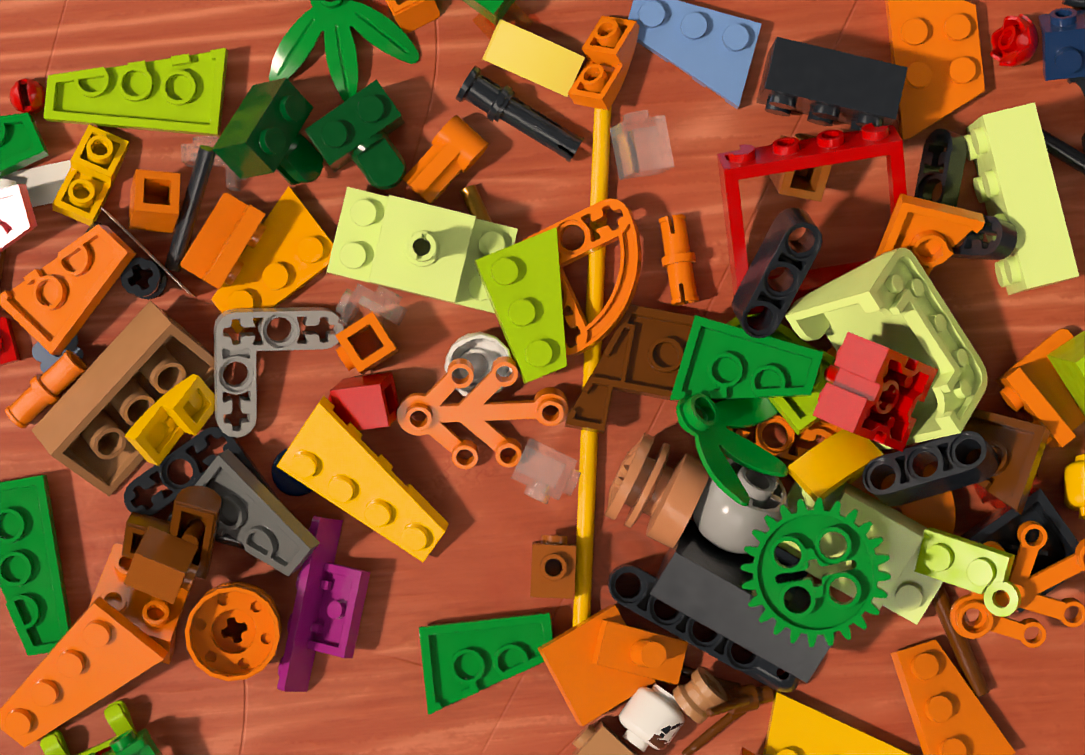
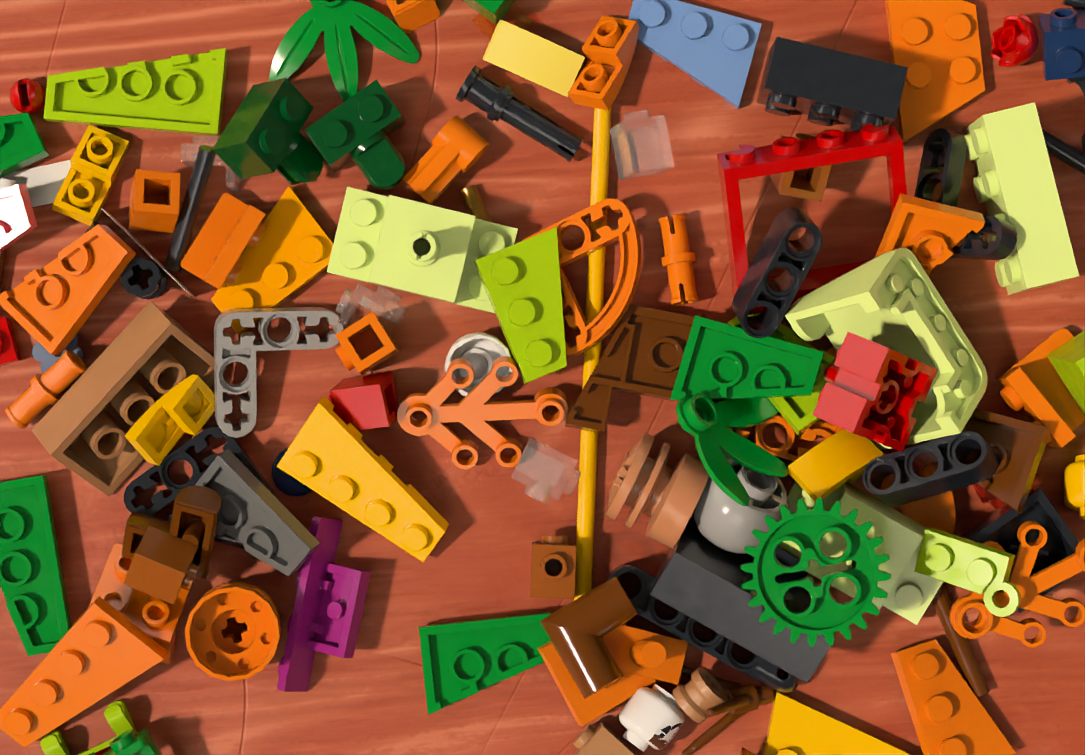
(578, 633): none -> reddish brown brick

